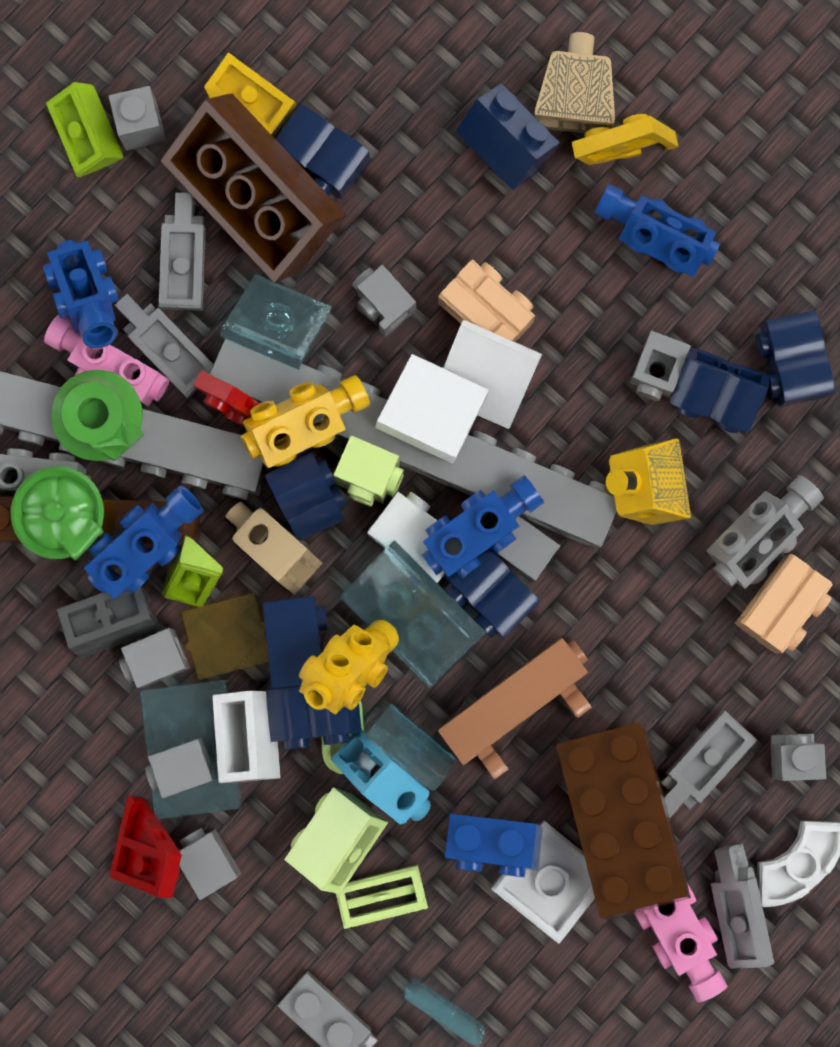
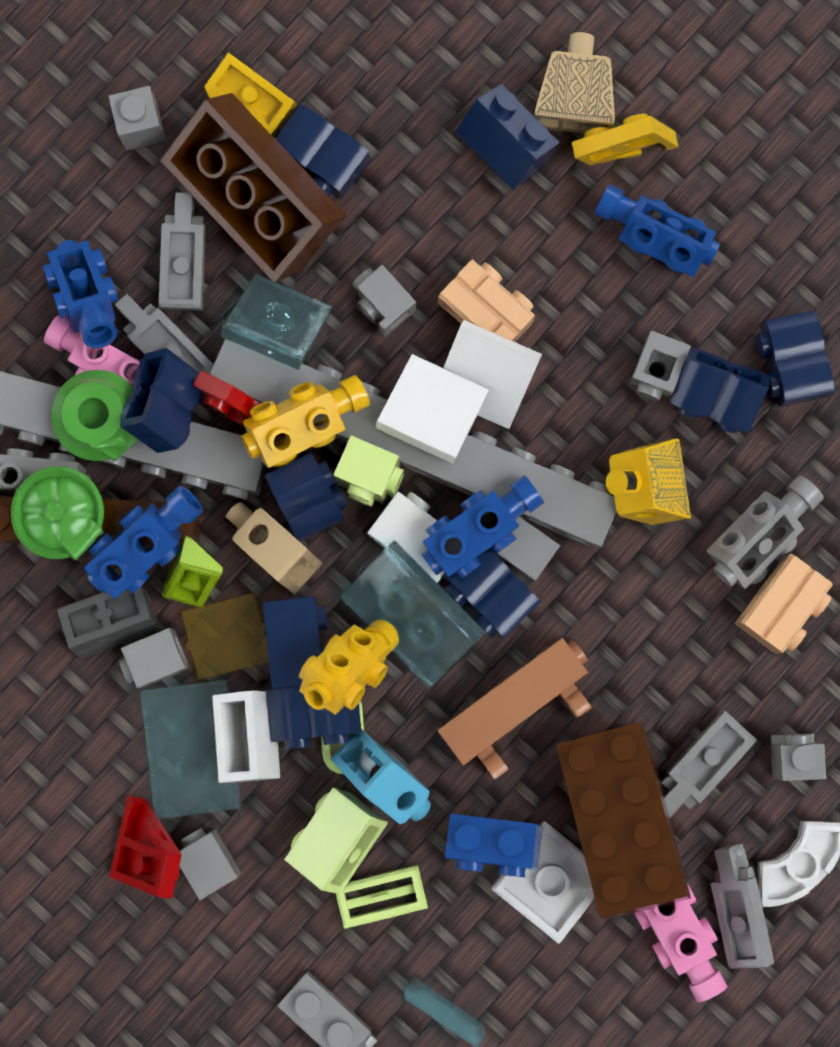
(84, 128): lime slope -> none
(161, 401): none -> dark blue brick
(180, 768): light grey brick -> none
(411, 747): clear light blue tile -> none

